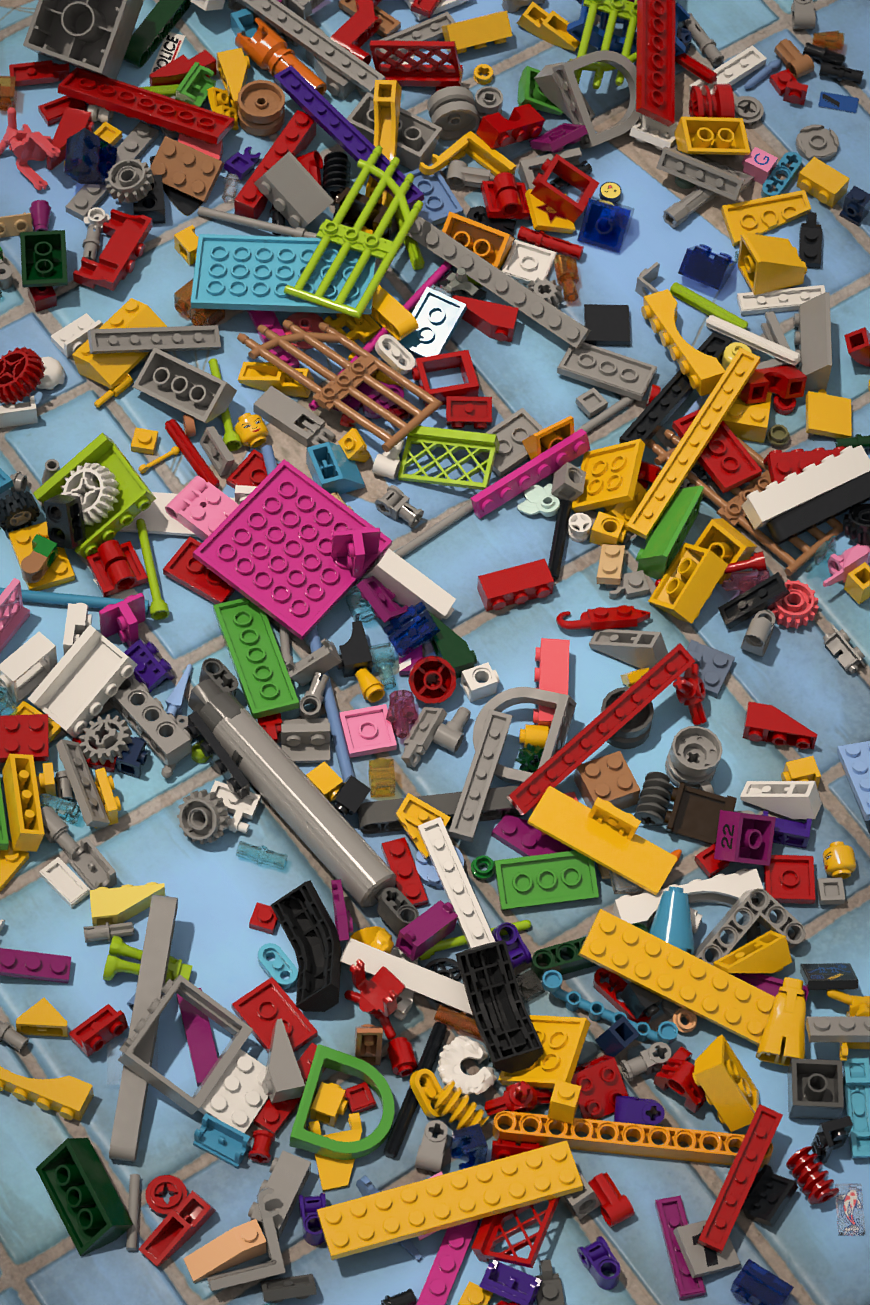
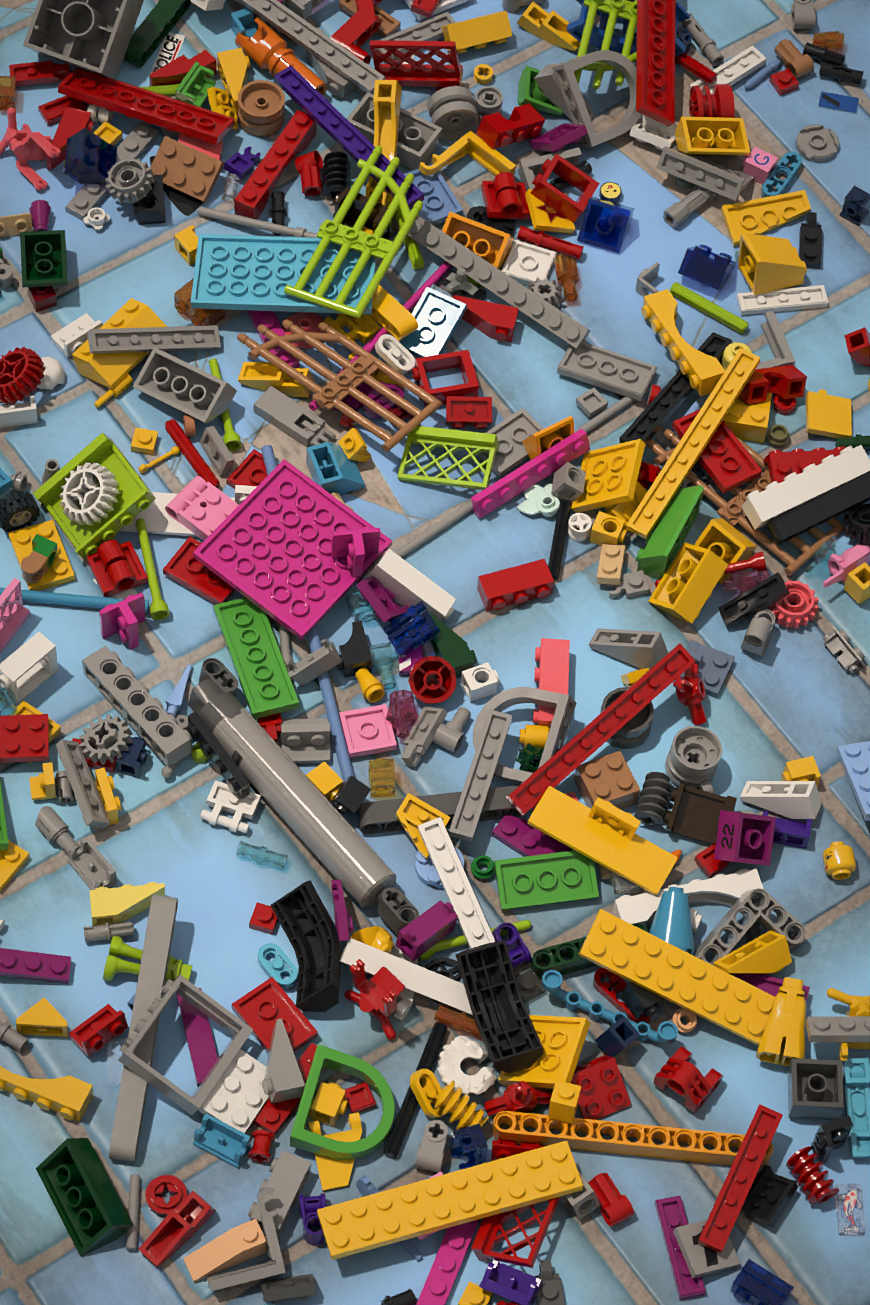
(23, 802): yellow brick -> none
(64, 882): white tile -> none
(65, 521): black brick -> none
(67, 810): clear light blue beam -> none
(76, 623): white plate -> none
(82, 681): white panel -> none
(91, 244): light grey pin -> none
(120, 252): red bracket -> none
(150, 668): dark purple bracket -> none
(215, 816): light grey gear -> none
(251, 430): yellow head -> none
(293, 191): light grey slope -> none
(313, 696): light grey pin -> none
(368, 1043): nougat slope -> none
(388, 462): white pin -> none
(397, 505): light grey connector -> none
(402, 864): red plate -> none
(402, 1057): red brick -> none
(461, 175): light grey piece -> none
(597, 1259): dark purple piece -> none
(605, 618): red plate -> none
(607, 324): black tile -> none
(633, 1110): dark purple piece -> none
(646, 1062): light grey connector -> none
(726, 1084): yellow slope -> none
(753, 340): white axle -> none
(755, 109): light grey gear -> none
(771, 725): red slope -> none
(790, 879): red plate -> none
(795, 93): red plate -> none
(814, 341): light grey slope -> none
(823, 182): yellow brick -> none
(829, 976): black tile -> none
(830, 891): light grey plate -> none

